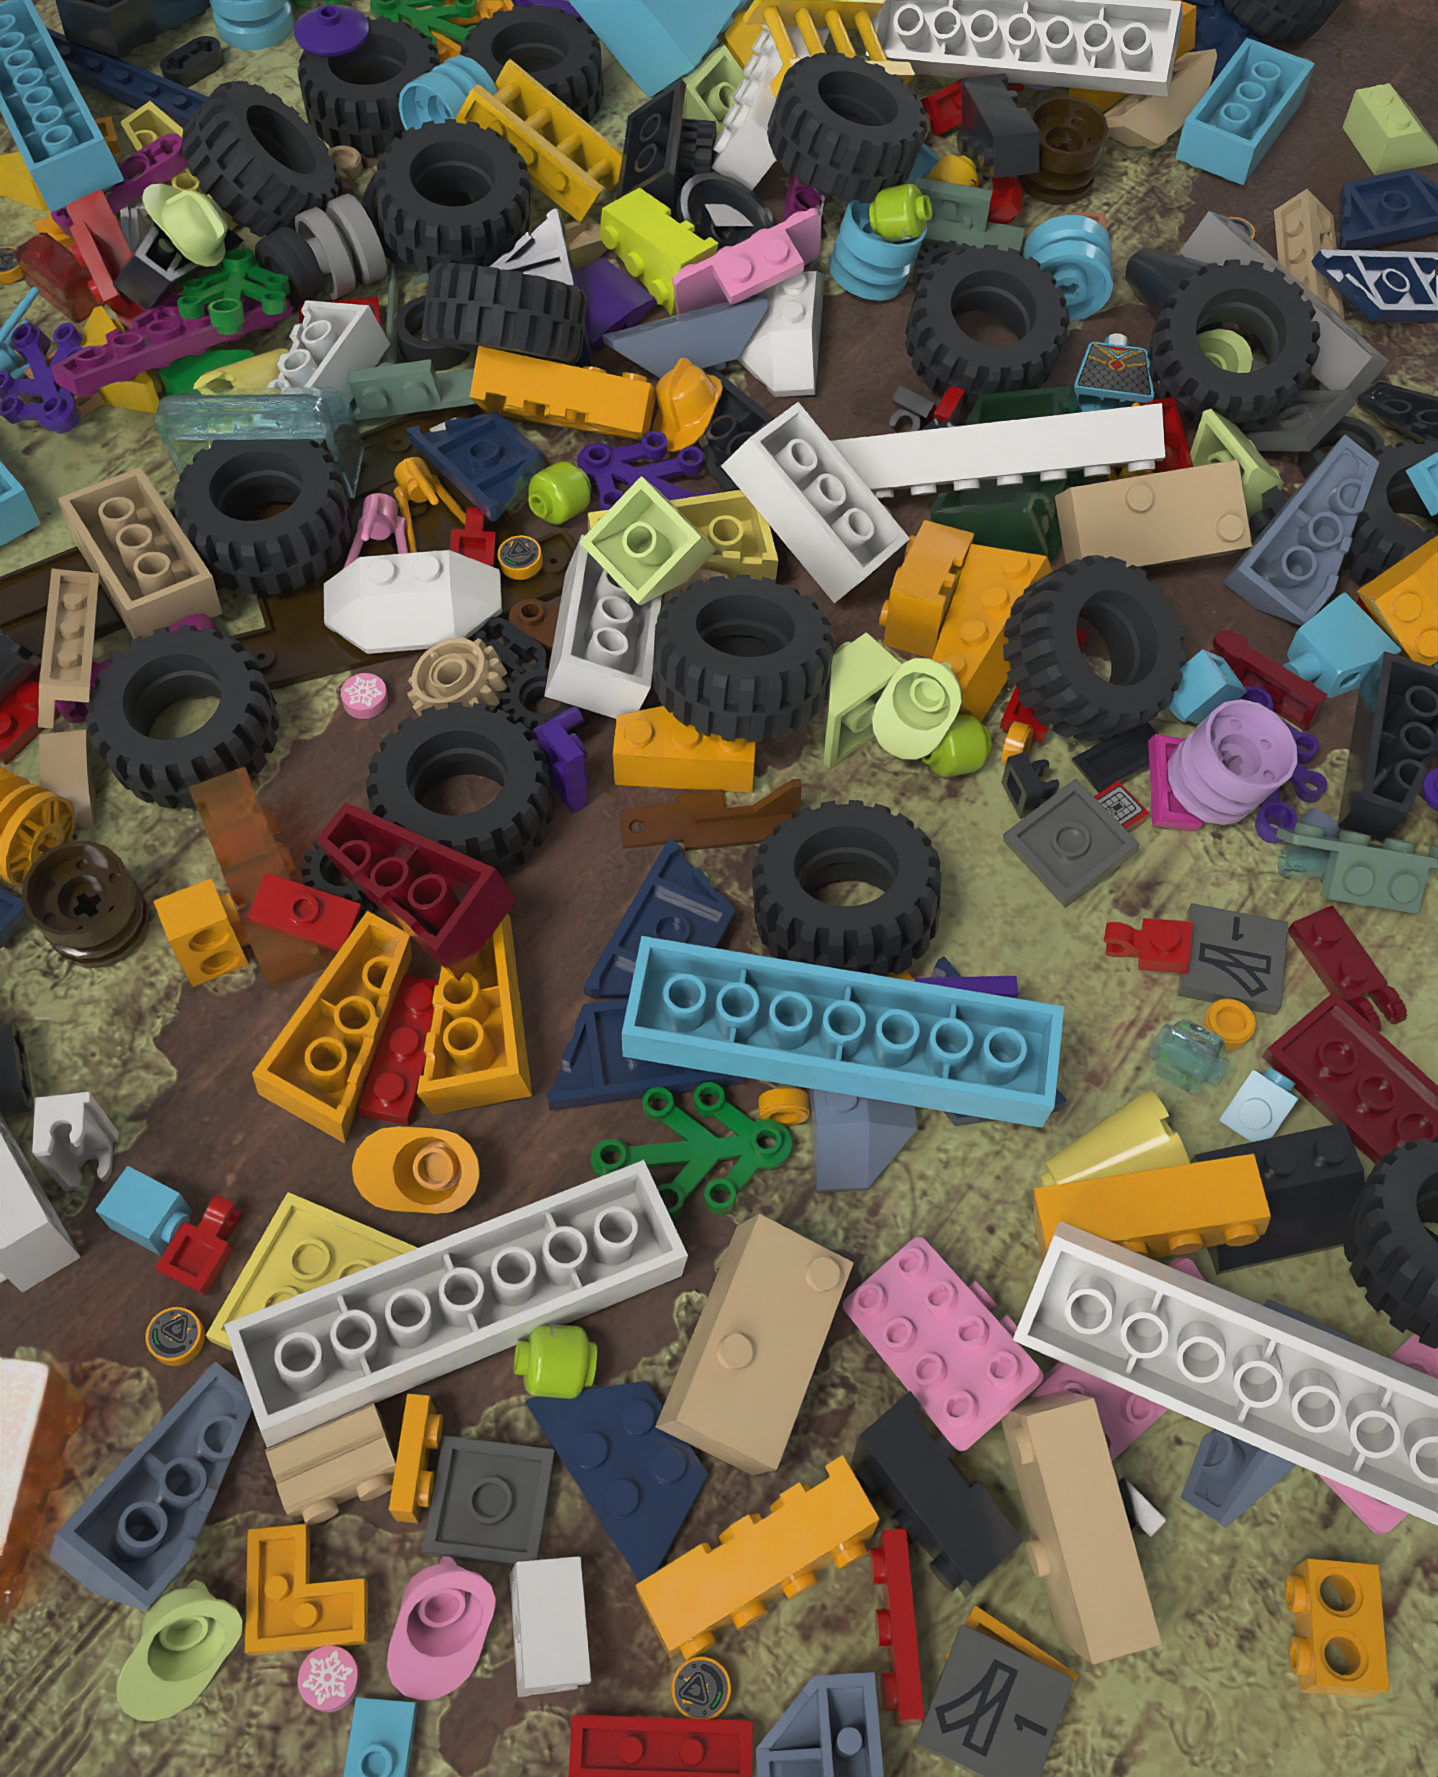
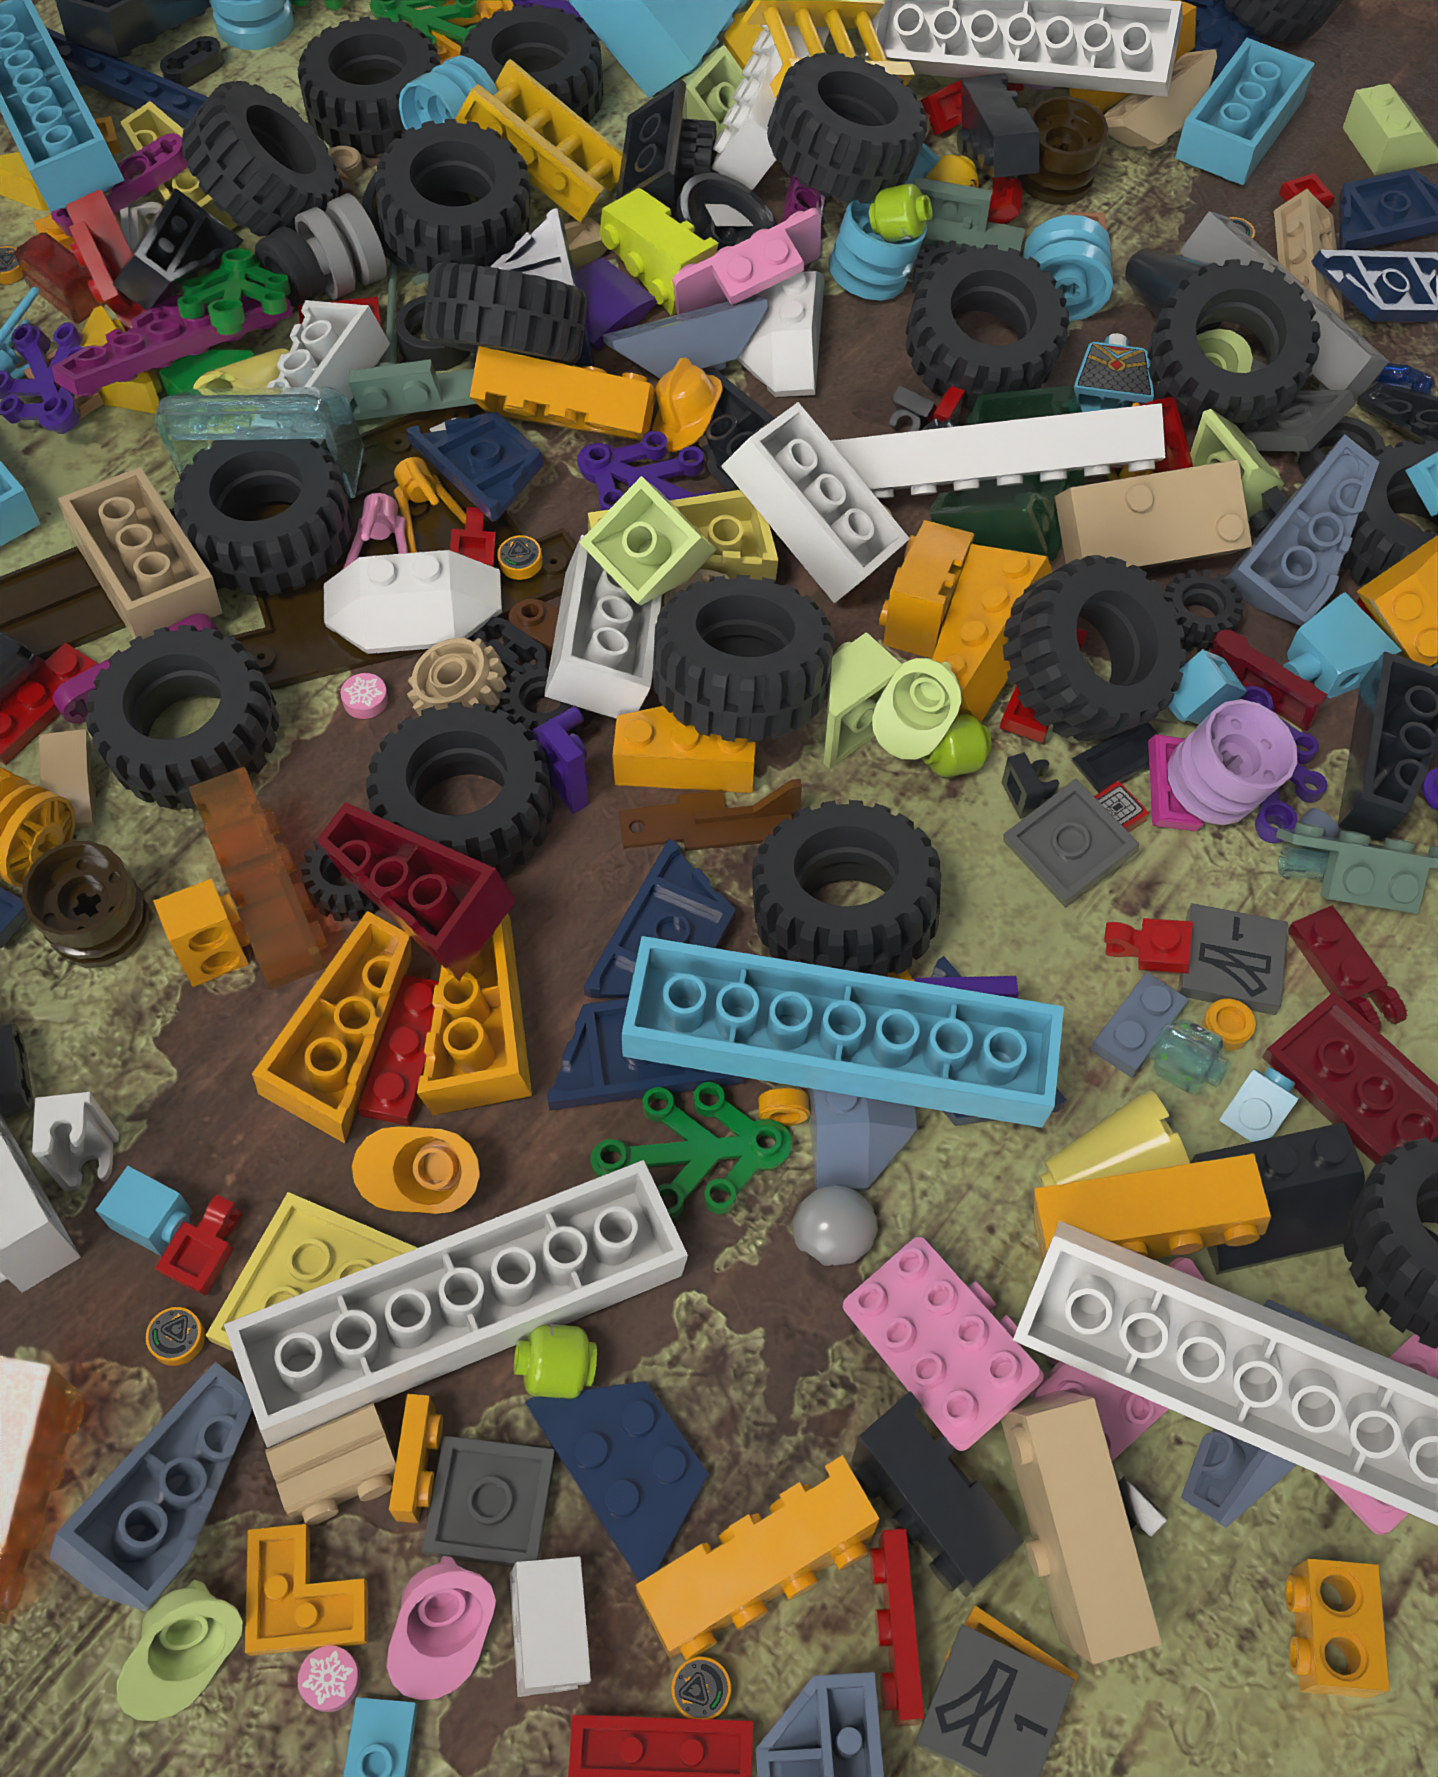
(67, 641): tan fence -> none
(190, 221): yellowish green piece -> none
(304, 912): red plate -> none
(331, 30): dark purple dish -> none
(559, 493): lime head -> none
(755, 1346): tan brick -> none
(835, 1225): none -> light grey hair
(1017, 740): light orange tile -> none
(1135, 1025): none -> sand blue plate
(1207, 593): none -> black tyre
(1313, 184): none -> red tile
(1407, 376): none -> clear blue arm

